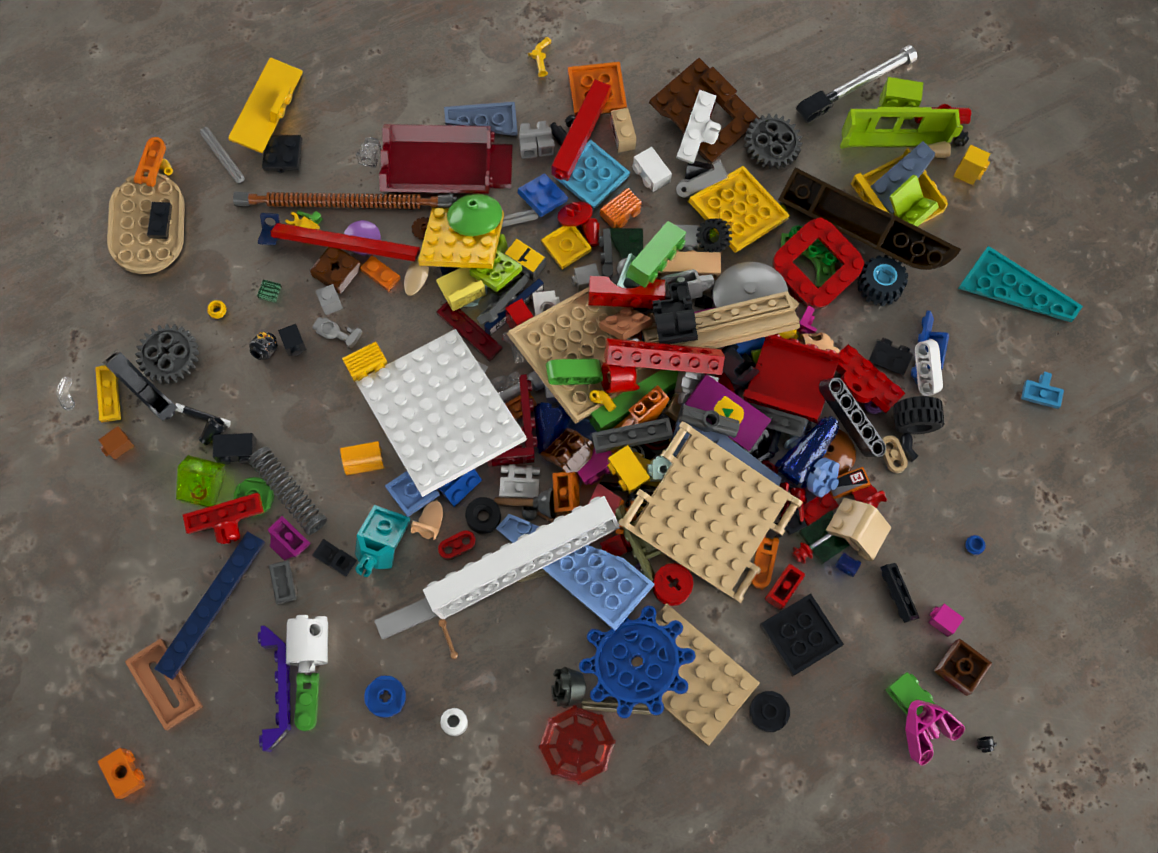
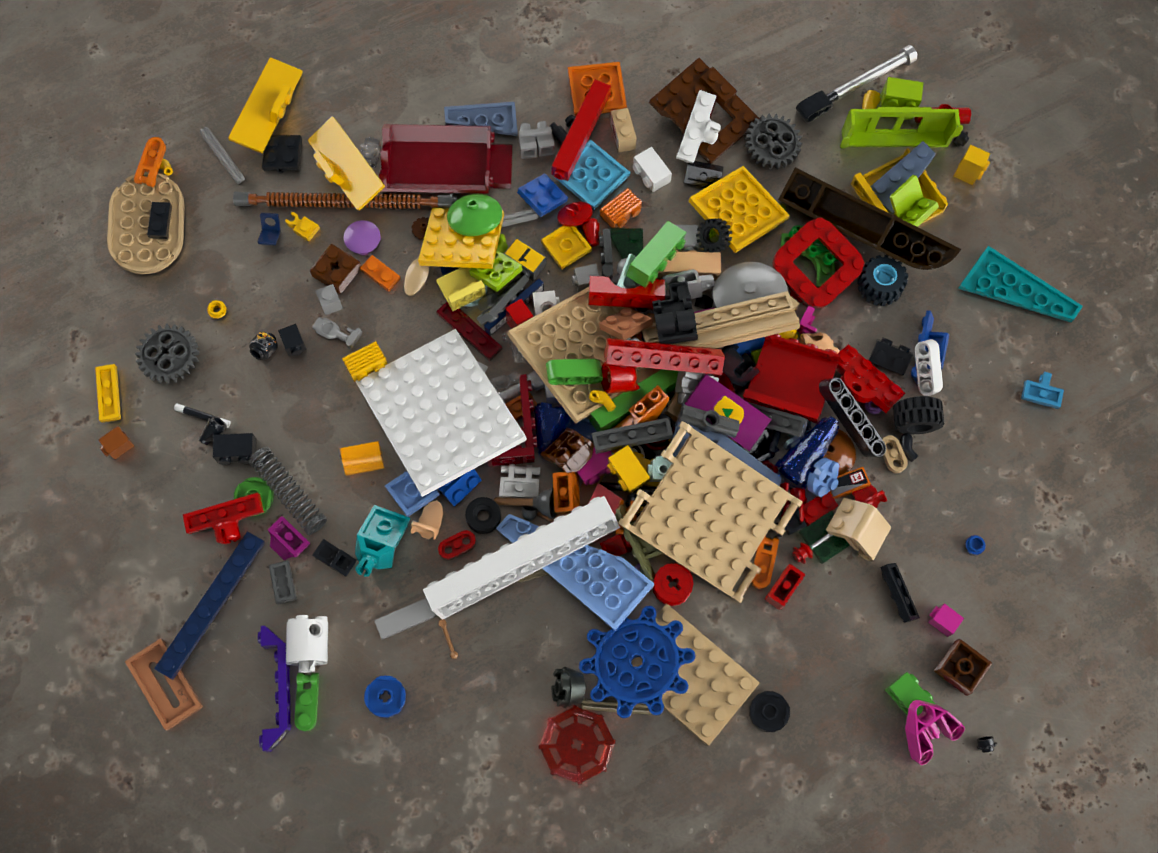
(63, 393): clear arm -> none
(111, 768): orange brick -> none
(140, 385): black arch -> none
(199, 481): clear neon green slope -> none
(269, 291): clear green tile -> none
(315, 217): bright green hand -> none
(344, 163): none -> yellow bracket
(345, 242): red tile -> none
(454, 722): white head -> none
(539, 56): yellow piece -> none
(688, 187): light grey leg -> none
(801, 634): black plate -> none
(847, 565): clear blue piece -> none
(871, 99): none -> yellow cone
(942, 149): tan cone -> none

